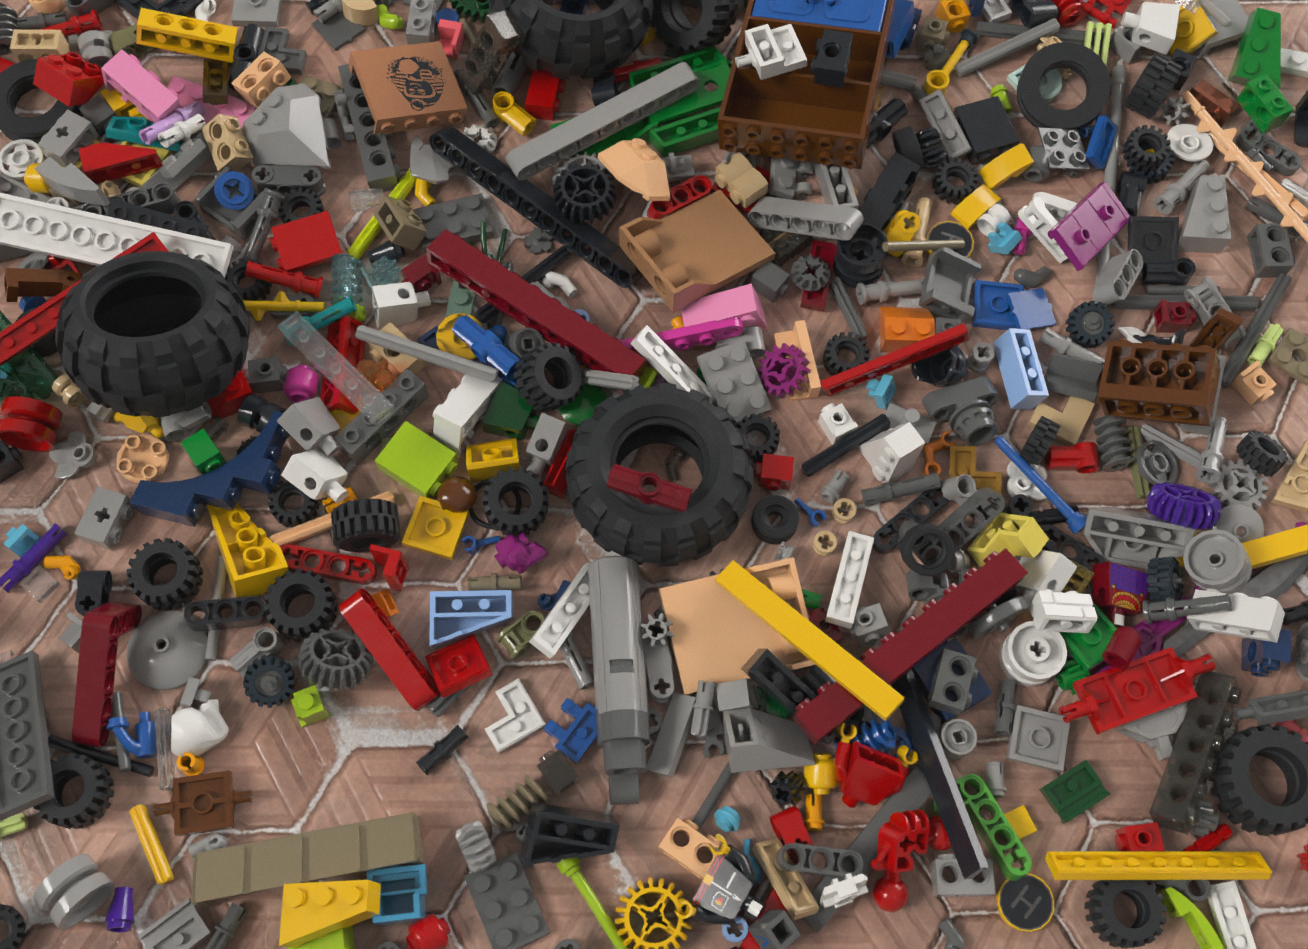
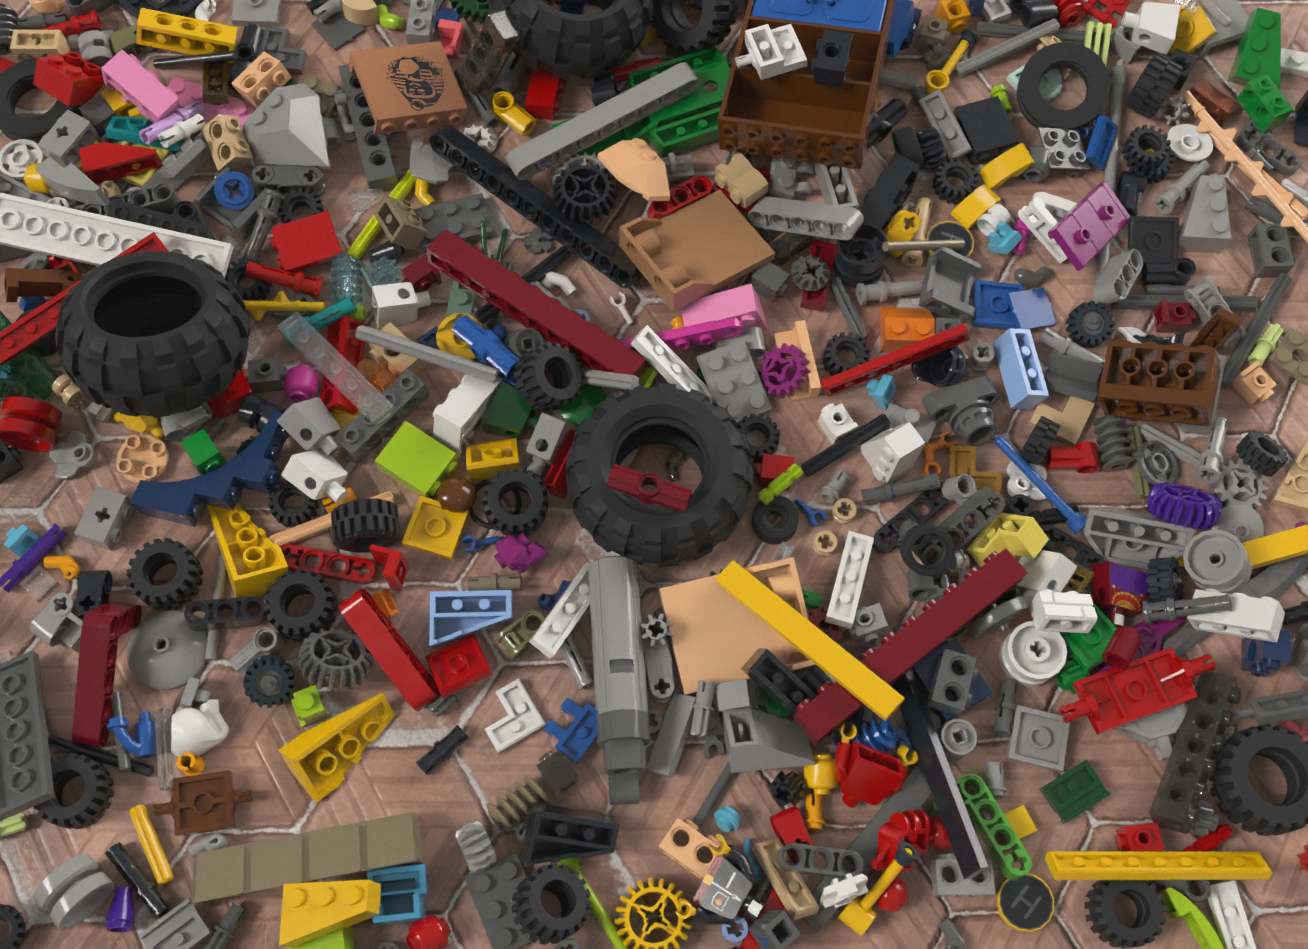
(53, 619): none -> light grey piece
(144, 888): none -> black pin
(195, 59): none -> black bar
(329, 749): none -> yellow wedge
(570, 894): none -> black tyre
(622, 307): none -> white hand
(780, 484): none -> lime axle
(859, 913): none -> yellow piece

